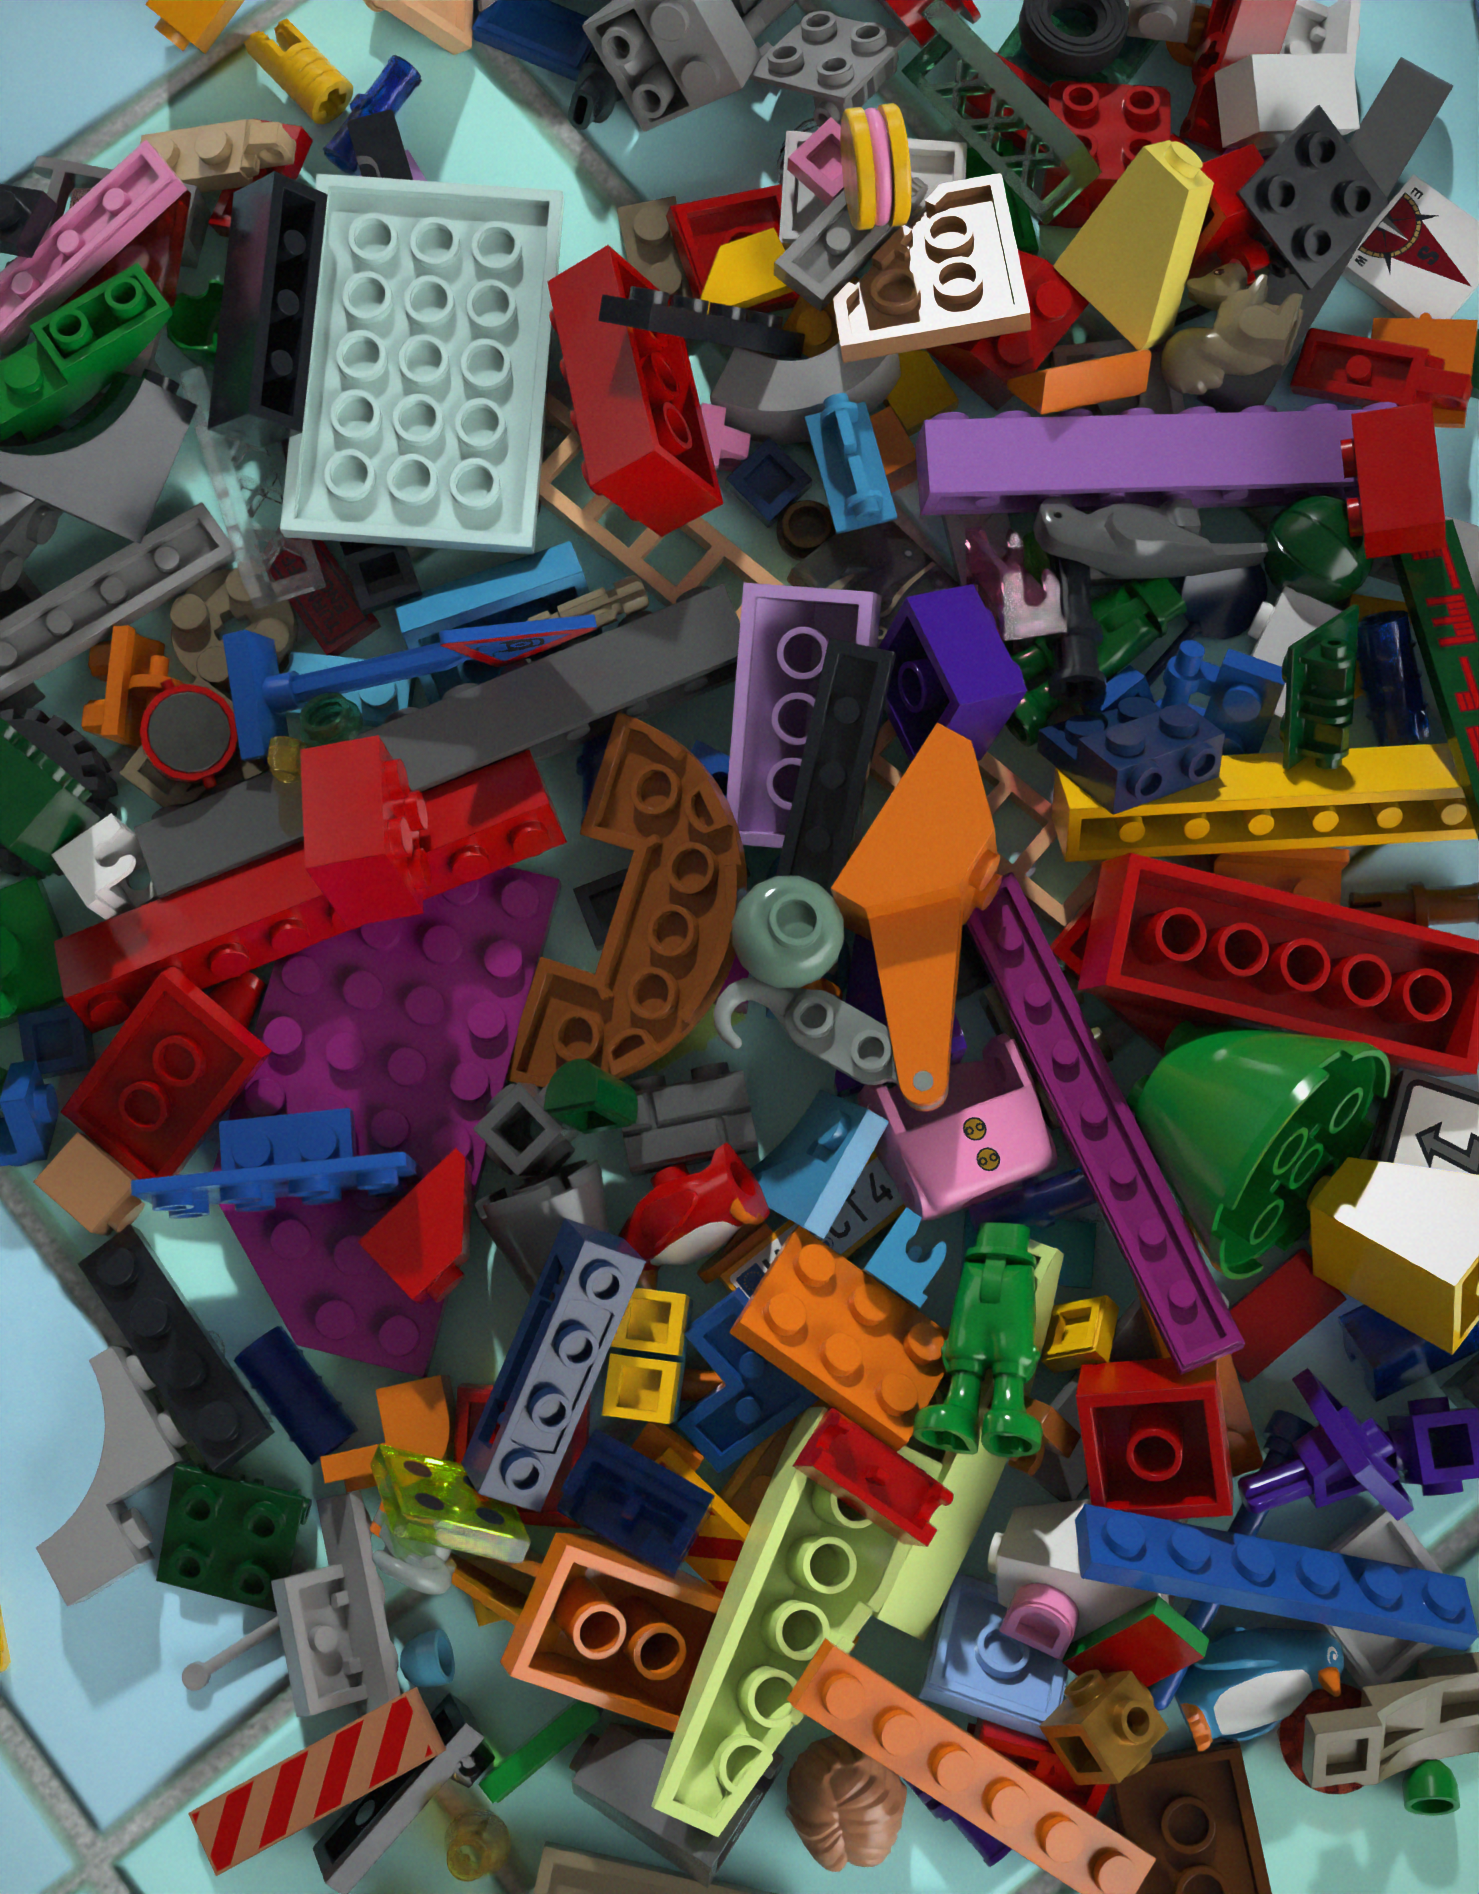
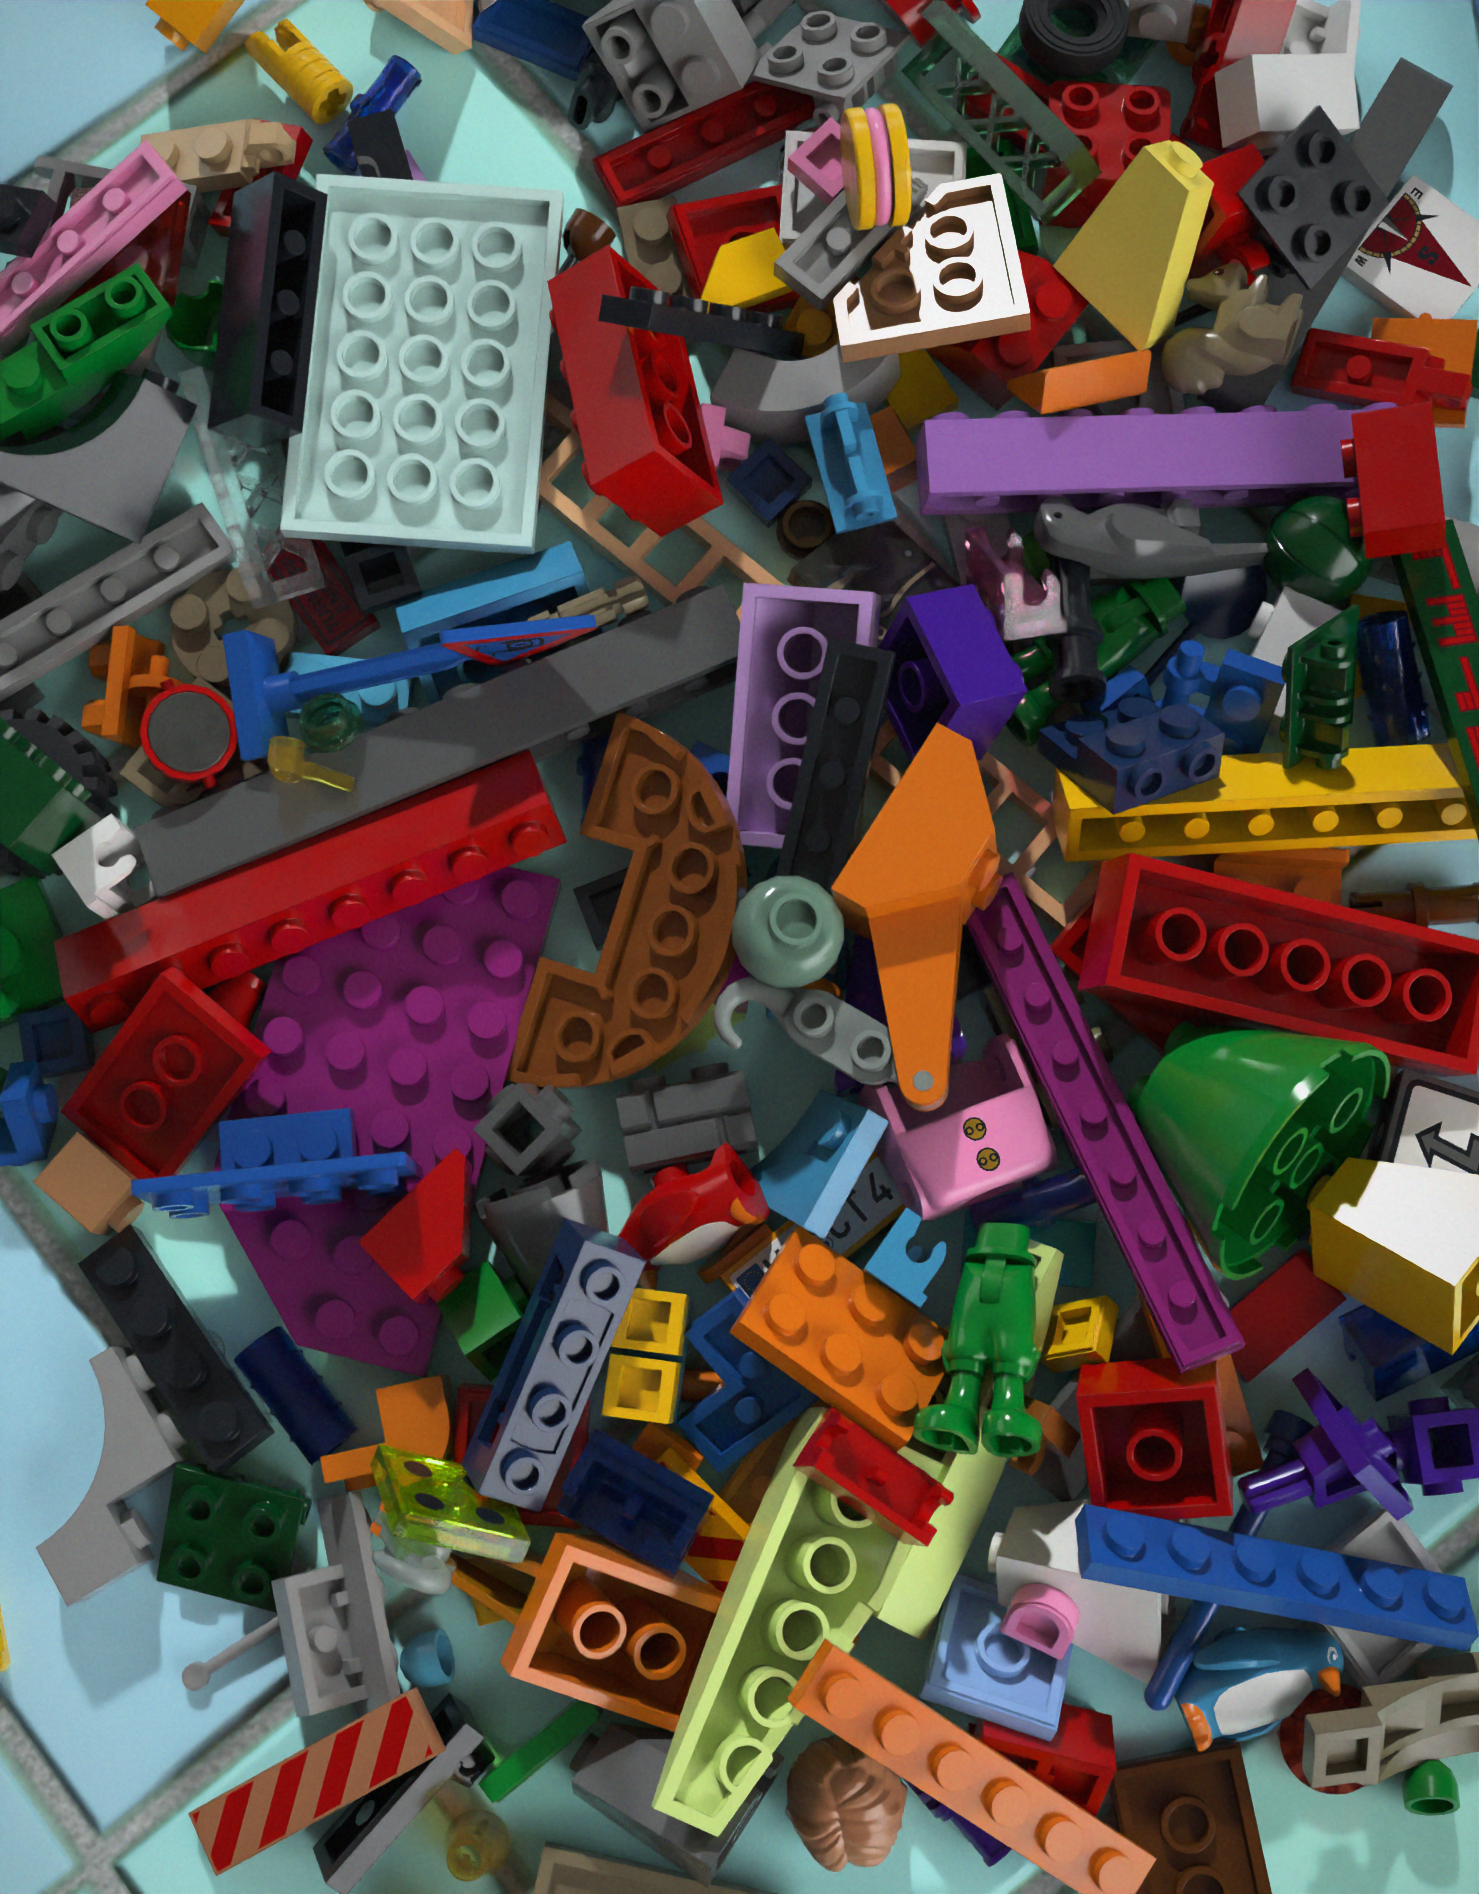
(363, 831): red brick -> none
(485, 1316): none -> green brick
(584, 236): none -> reddish brown hinge
(590, 1098): dark green brick -> none
(701, 142): none -> red tile
(1104, 1727): pearl gold brick -> none
(1147, 1640): red tile -> none

